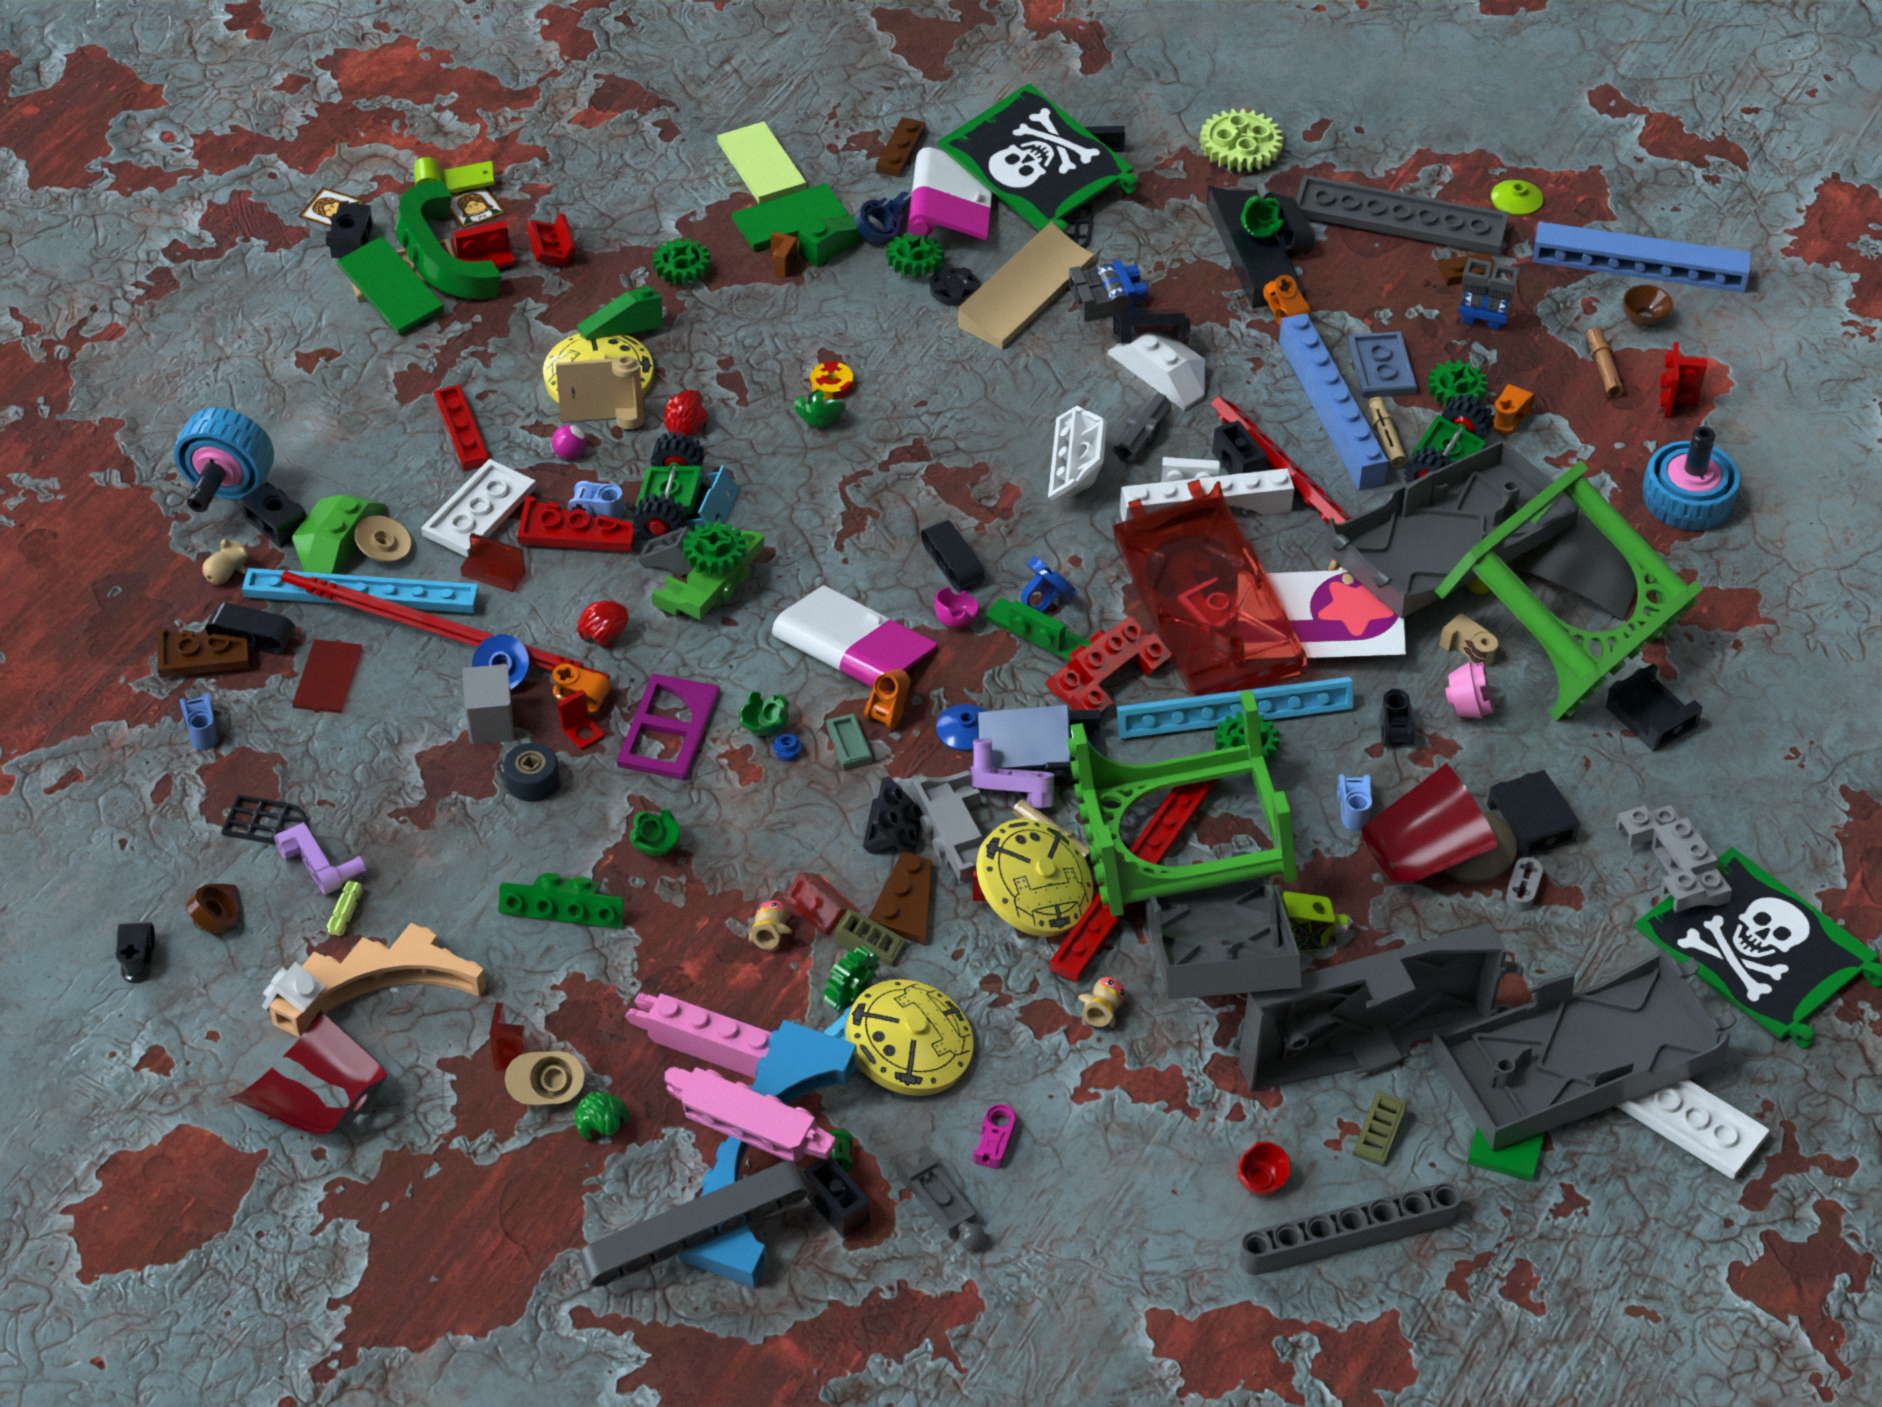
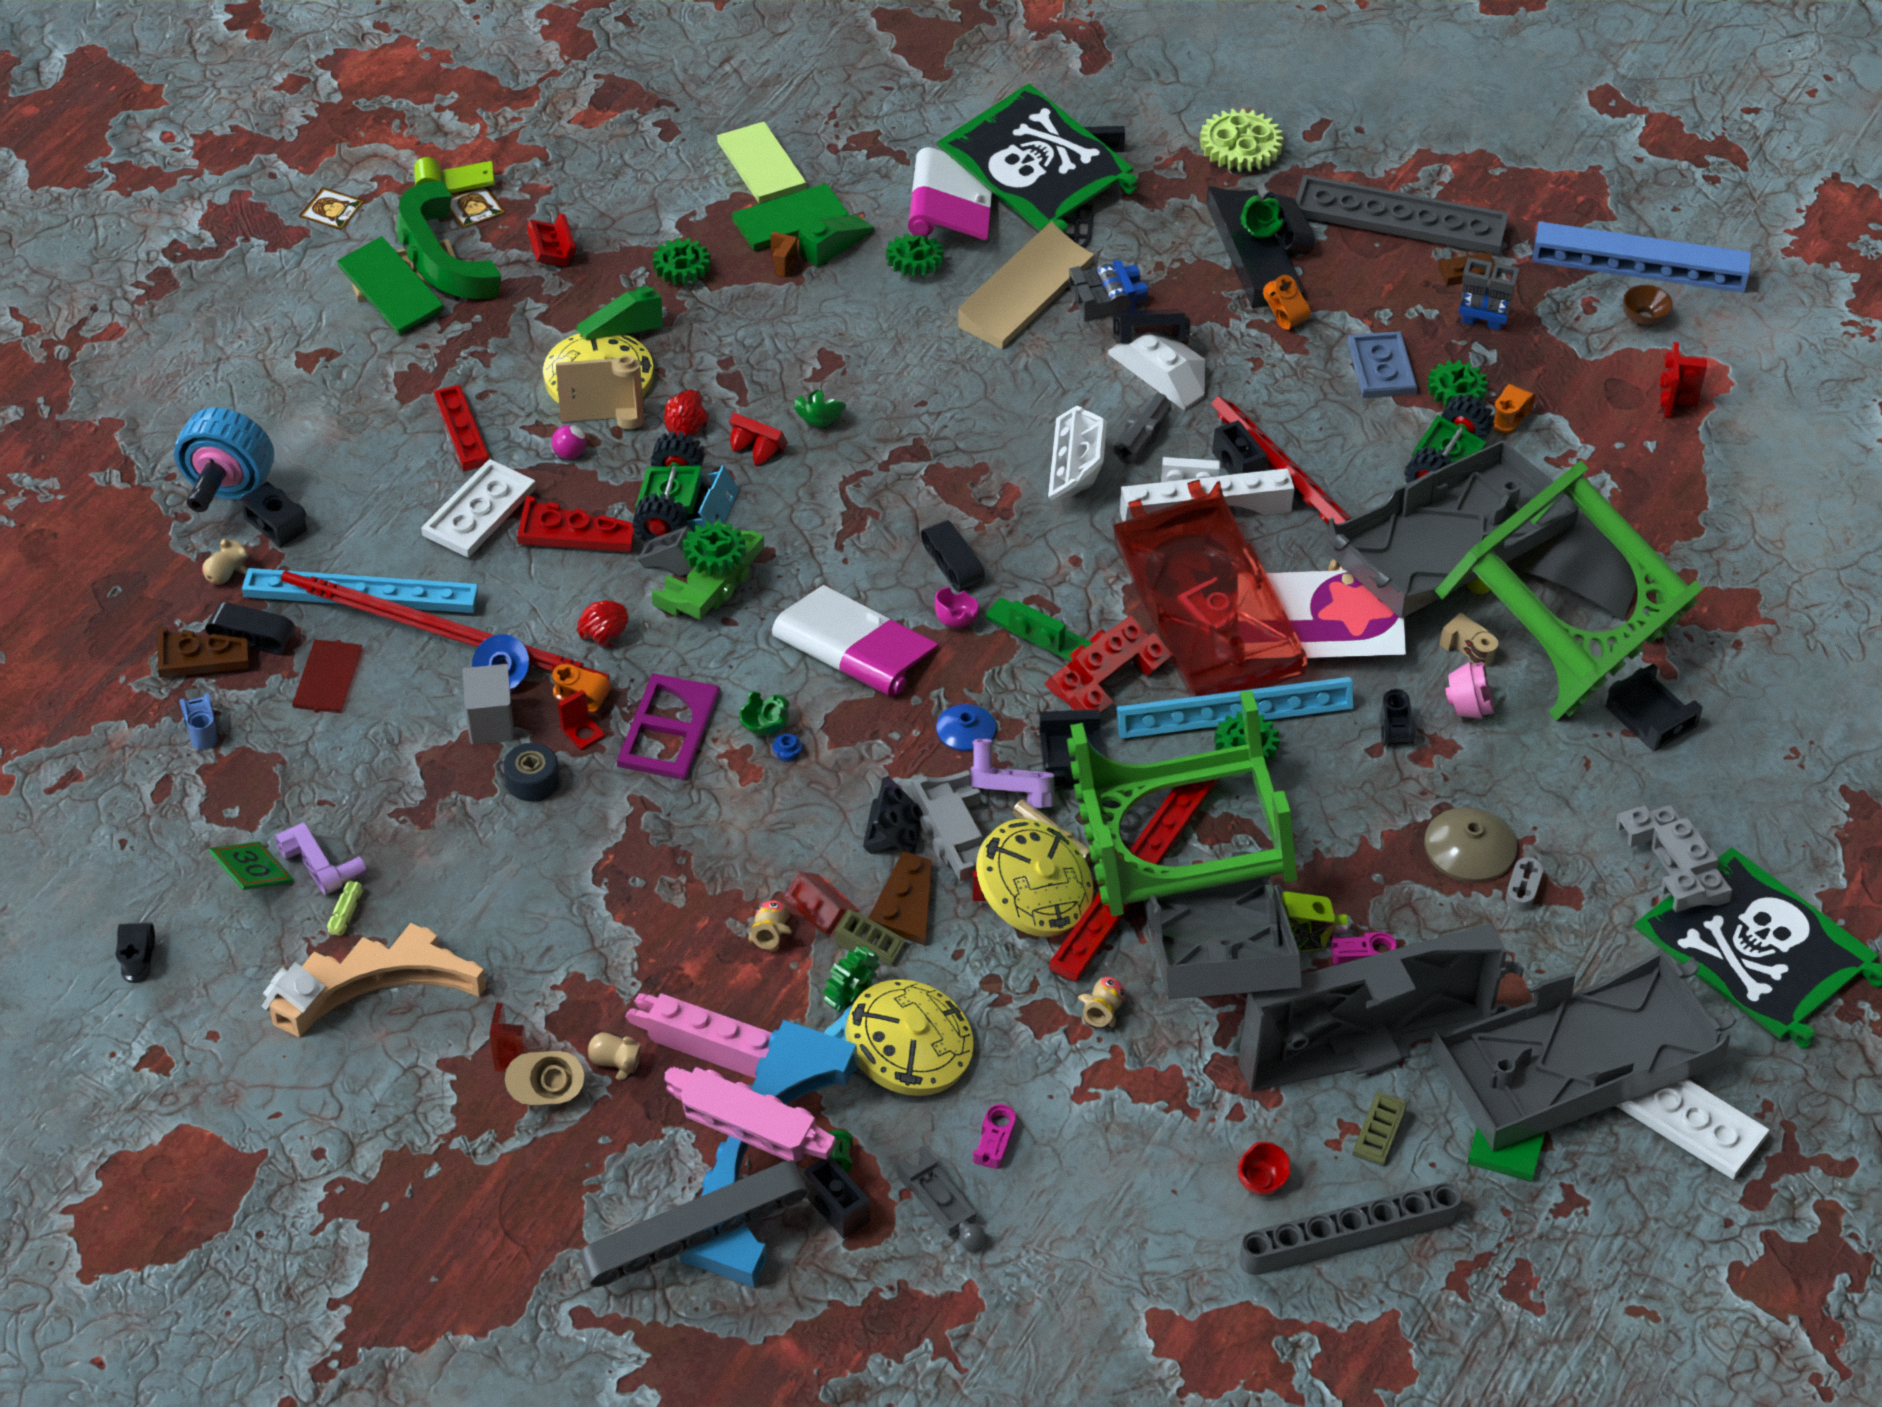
(214, 908): reddish brown piece -> none
(250, 865): none -> green piece
(260, 812): black window -> none
(327, 533): bright green wedge -> none
(330, 1057): dark red piece -> none
(350, 229): black brick -> none
(382, 538): tan dish -> none
(484, 244): red bracket -> none
(494, 563): clear red panel -> none
(562, 900): green bracket -> none
(598, 499): light blue piece -> none
(600, 1112): green hair -> none
(615, 1052): none -> tan animal
(655, 834): green hair -> none
(766, 438): none -> red tile
(832, 379): yellow piece -> none
(849, 741): sand green tile -> none
(885, 214): dark blue pin -> none
(886, 703): orange piece -> none
(900, 147): reddish brown plate -> none
(953, 283): black wheel -> none
(1027, 736): sand blue tile -> none
(1048, 583): blue tile -> none
(1333, 402): medium blue brick -> none
(1354, 801): light blue piece -> none
(1354, 948): none -> dark pink piece
(1378, 411): tan pin -> none
(1429, 829): dark red piece -> none
(1517, 197): lime dish -> none
(1535, 813): black panel -> none
(1601, 354): medium nougat pin -> none
(1691, 483): dark azure wheel -> none

